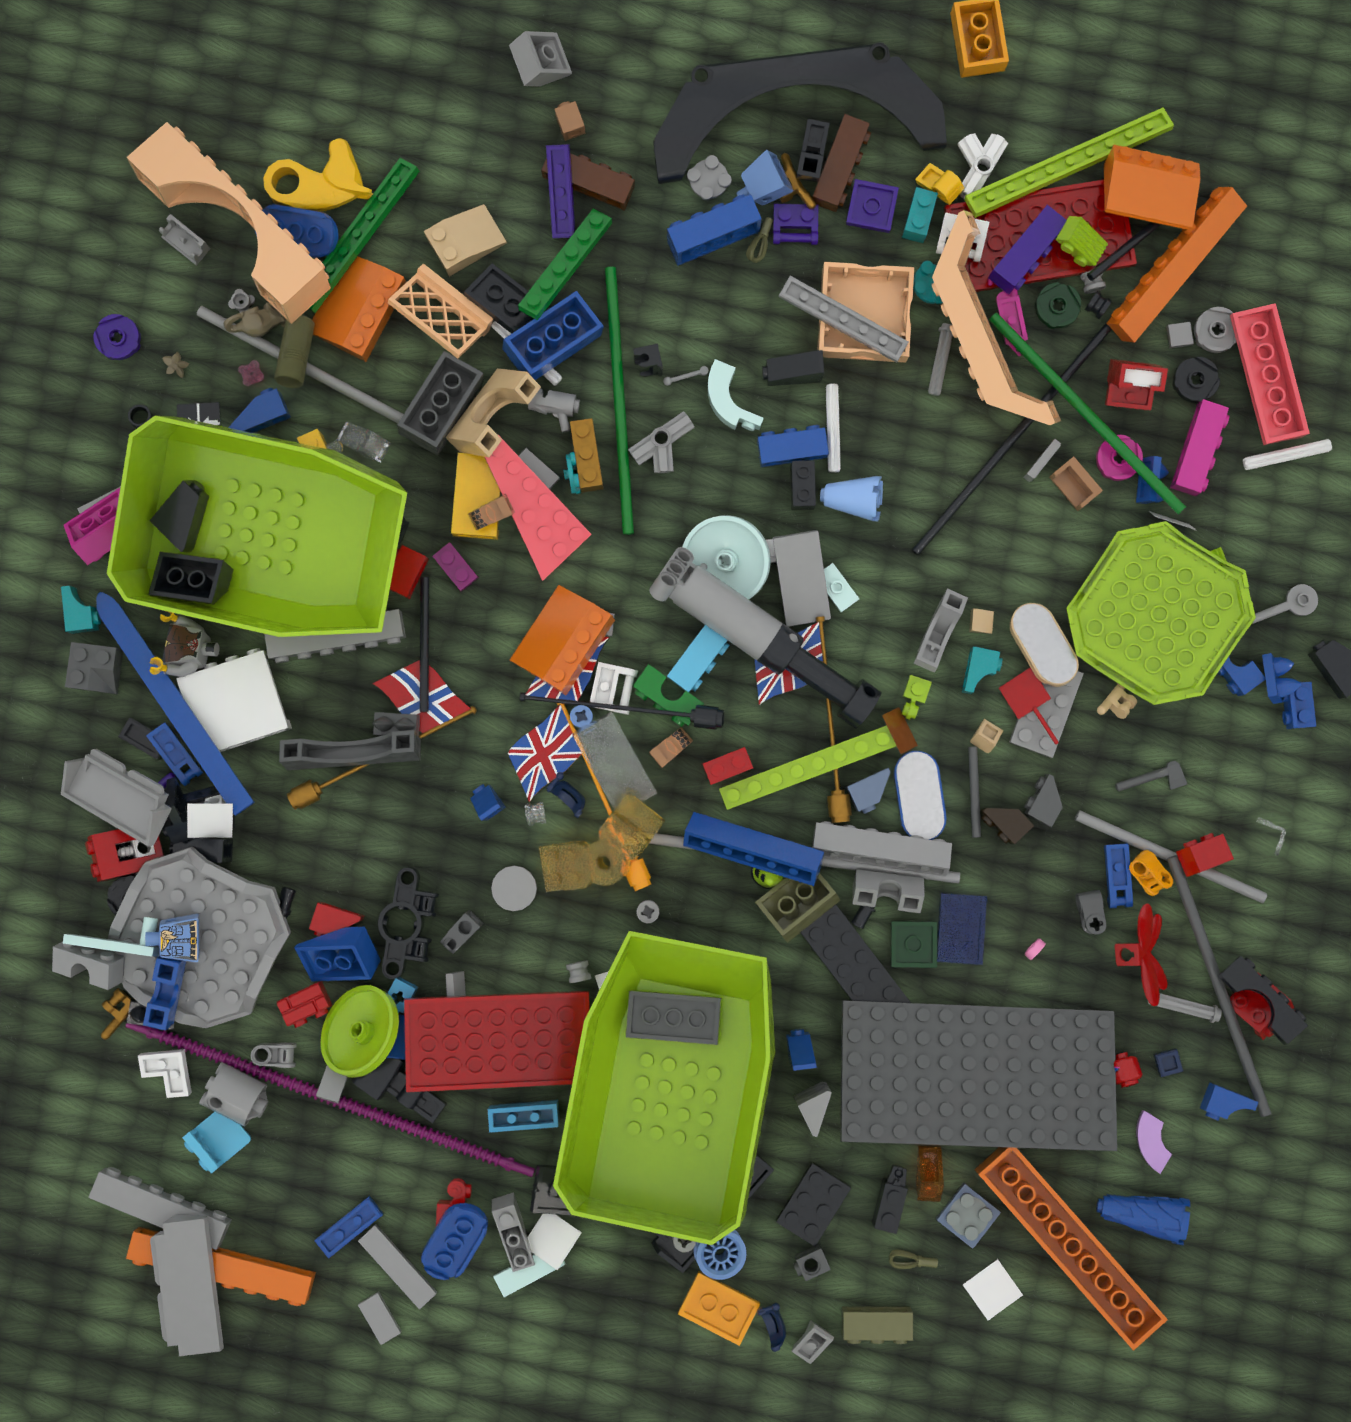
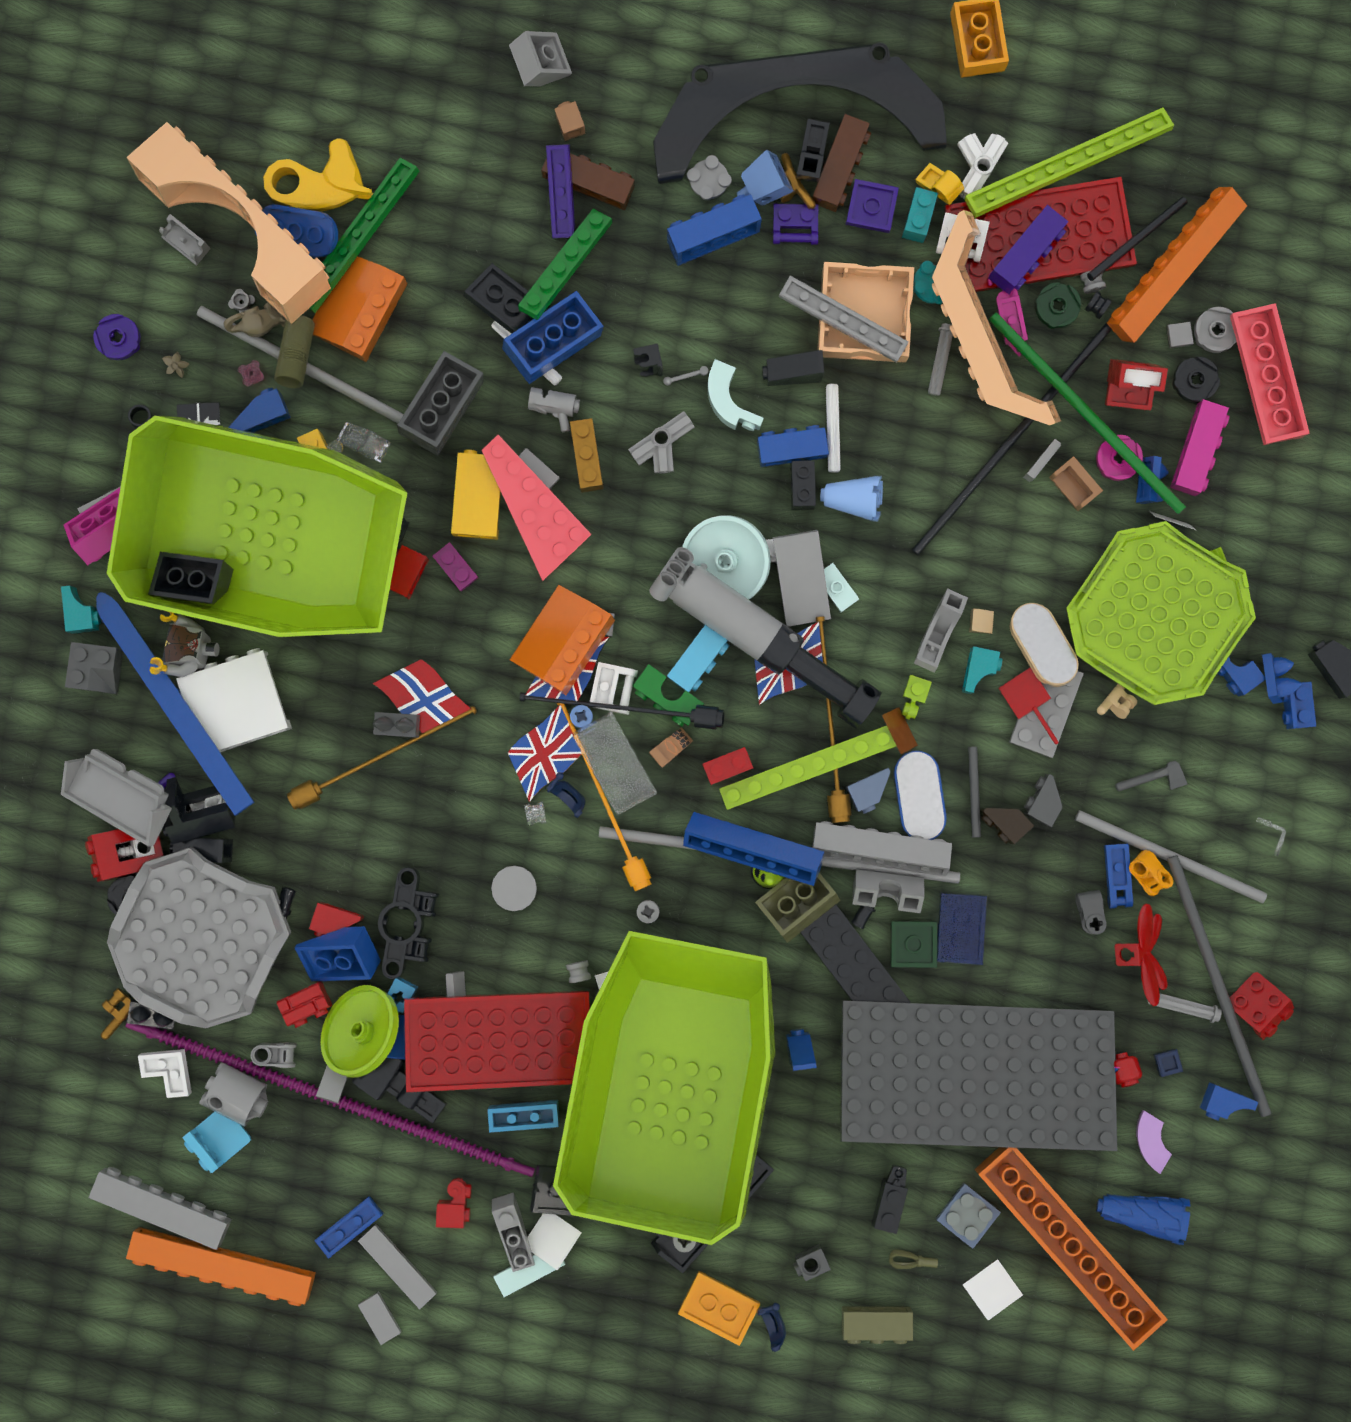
(103, 966): light grey arch -> none
(135, 734): black tile -> none
(149, 925): light aqua piece -> none
(163, 1004): blue arch -> none
(174, 753): blue plate -> none
(177, 938): medium blue torso -> none
(182, 515): black slope -> none
(187, 1285): light grey slope -> none
(209, 820): white sticker -> none
(303, 646): light grey brick -> none
(388, 748): dark grey arch -> none
(424, 644): black piece -> none
(451, 301): light nougat fence -> none
(454, 1241): blue tile -> none
(461, 931): dark grey leg -> none
(464, 238): tan slope -> none
(486, 802): blue slope -> none
(491, 512): medium nougat leg -> none
(504, 387): tan arch -> none
(568, 474): teal piece -> none
(619, 401): green piece -> none
(621, 839): clear yellow plate -> none
(673, 1017): dark grey plate -> none
(724, 1271): medium blue wheel -> none
(762, 234): olive piece -> none
(812, 1342): light grey slope -> none
(813, 1105): light grey slope -> none
(813, 1204): black plate -> none
(929, 1174): clear orange slope -> none
(986, 736): tan slope -> none
(1035, 948): bright pink tile -> none
(1081, 241): lime brick -> none
(1151, 187): orange slope -> none
(1204, 855): red brick -> none
(1284, 1021): black arch -> none
(1287, 454): white axle -> none
(1299, 600): light grey piece -> none

